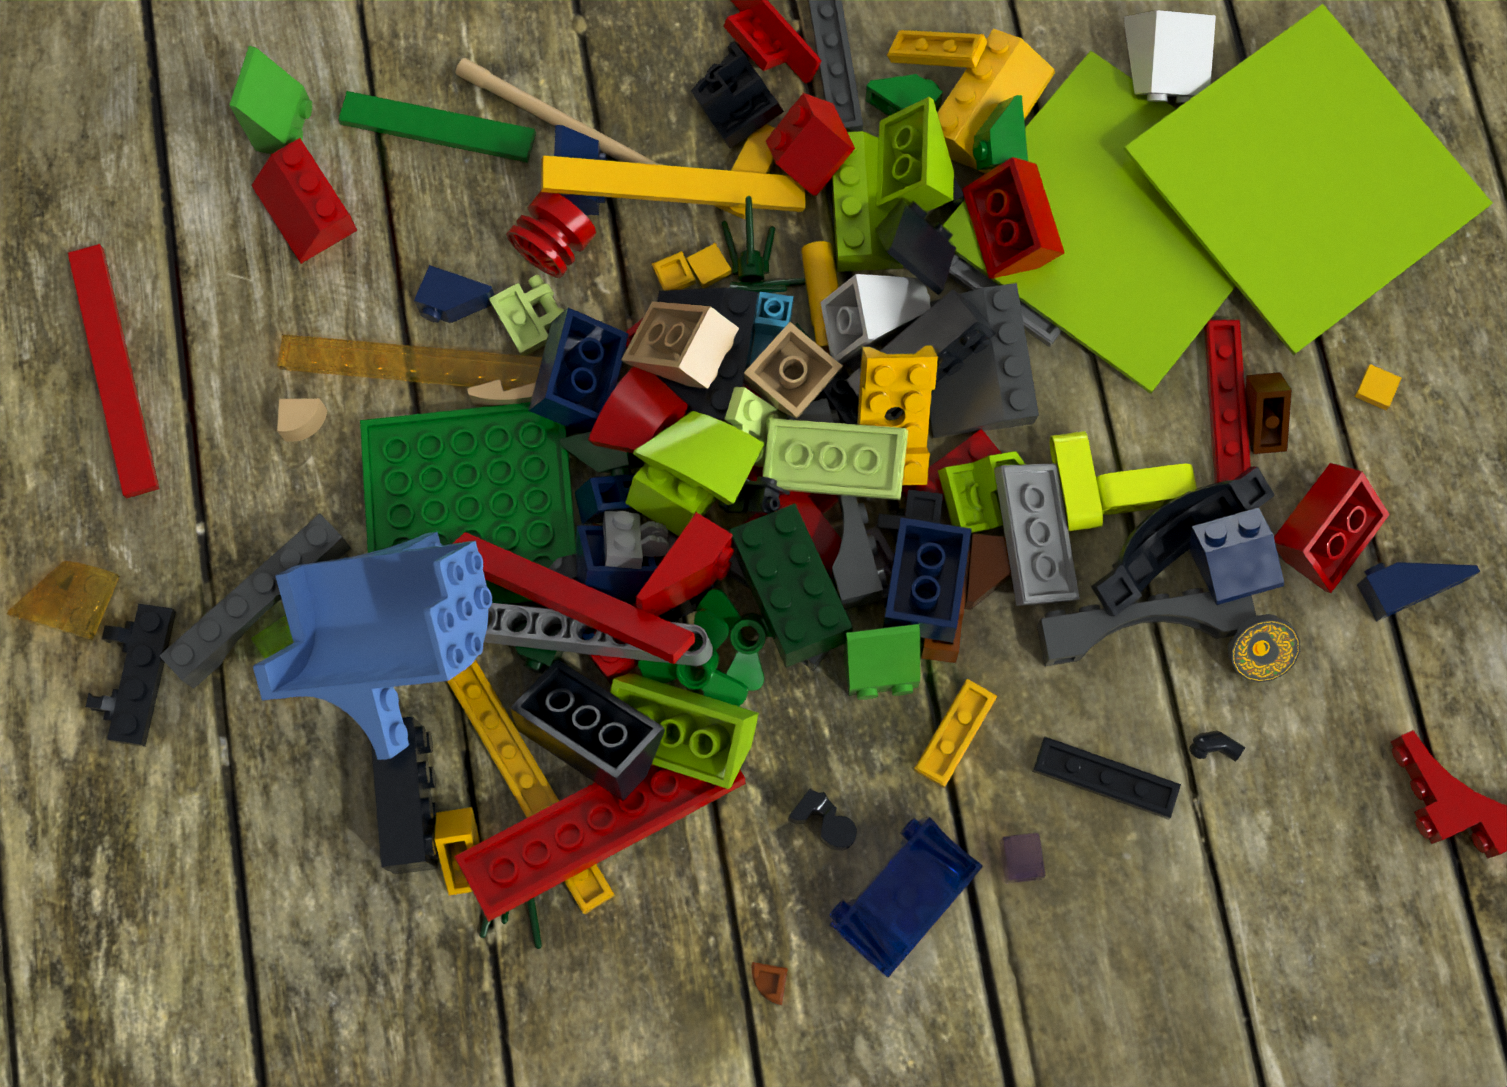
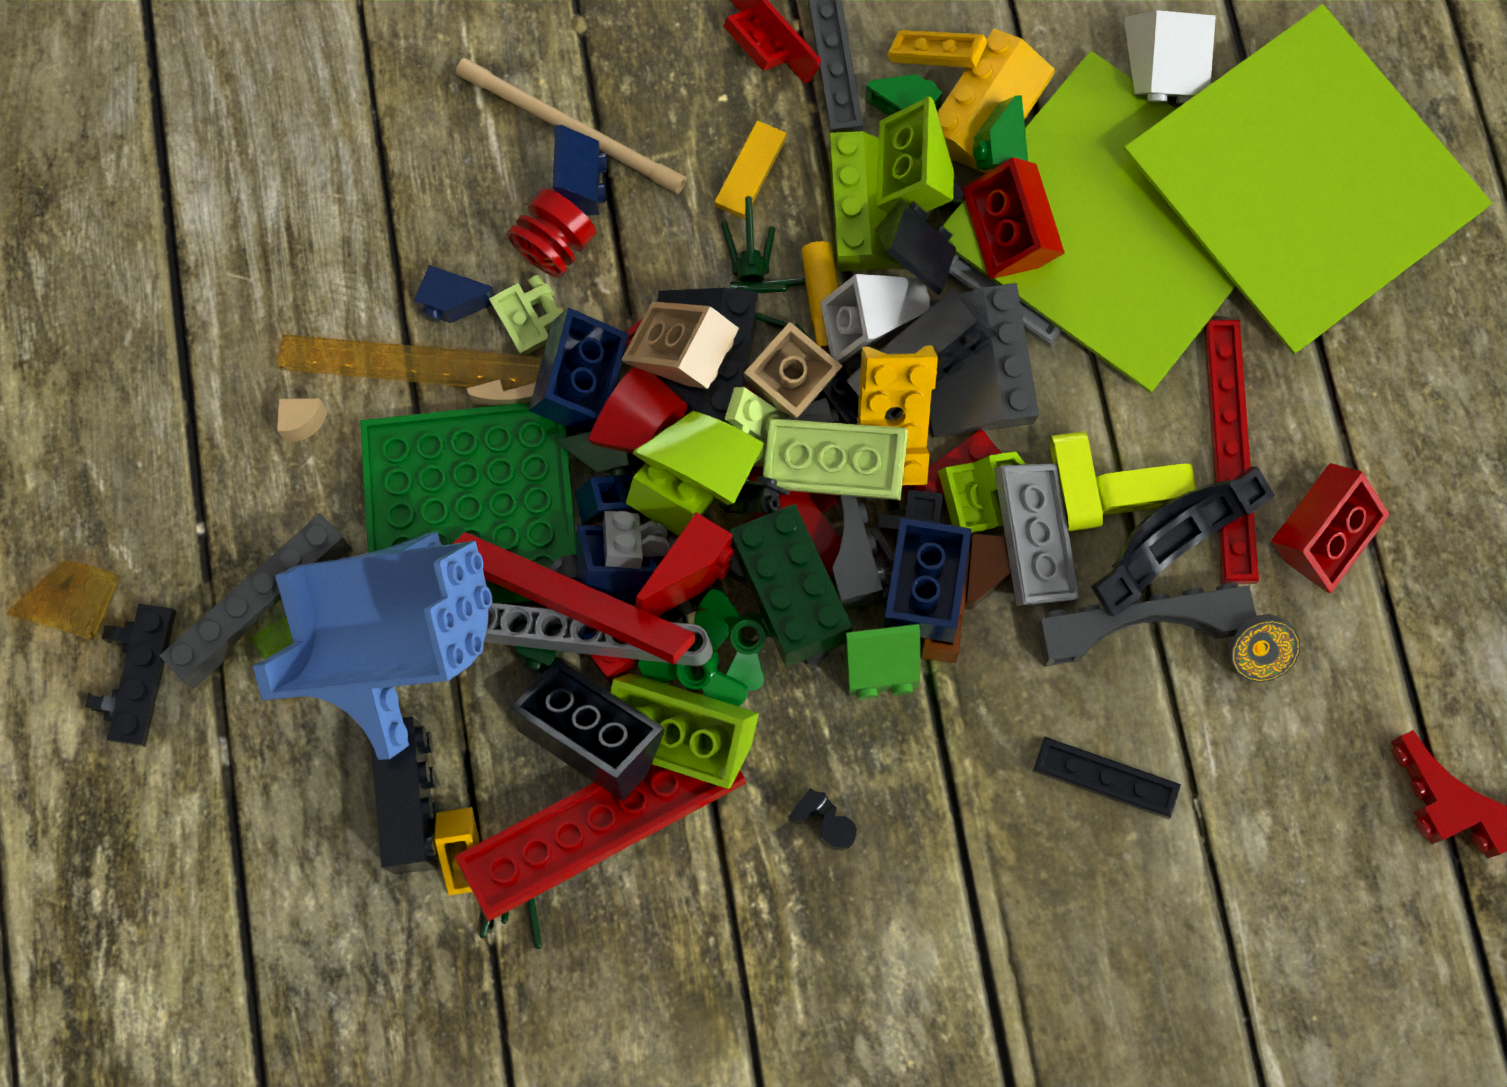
(113, 371): red tile -> none
(269, 103): bright green slope -> none
(302, 201): red slope -> none
(437, 126): green tile -> none
(519, 769): yellow tile -> none
(670, 183): yellow tile -> none
(673, 272): yellow tile -> none
(709, 265): yellow tile -> none
(735, 97): black slope -> none
(770, 981): dark orange tile -> none
(772, 316): medium azure slope -> none
(810, 142): red slope -> none
(905, 896): clear blue piece -> none
(955, 733): yellow tile -> none
(1022, 858): panel -> none
(1215, 741): black arm -> none
(1236, 556): dark blue slope -> none
(1268, 412): reddish brown slope -> none
(1378, 387): yellow tile -> none
(1406, 584): dark blue slope -> none

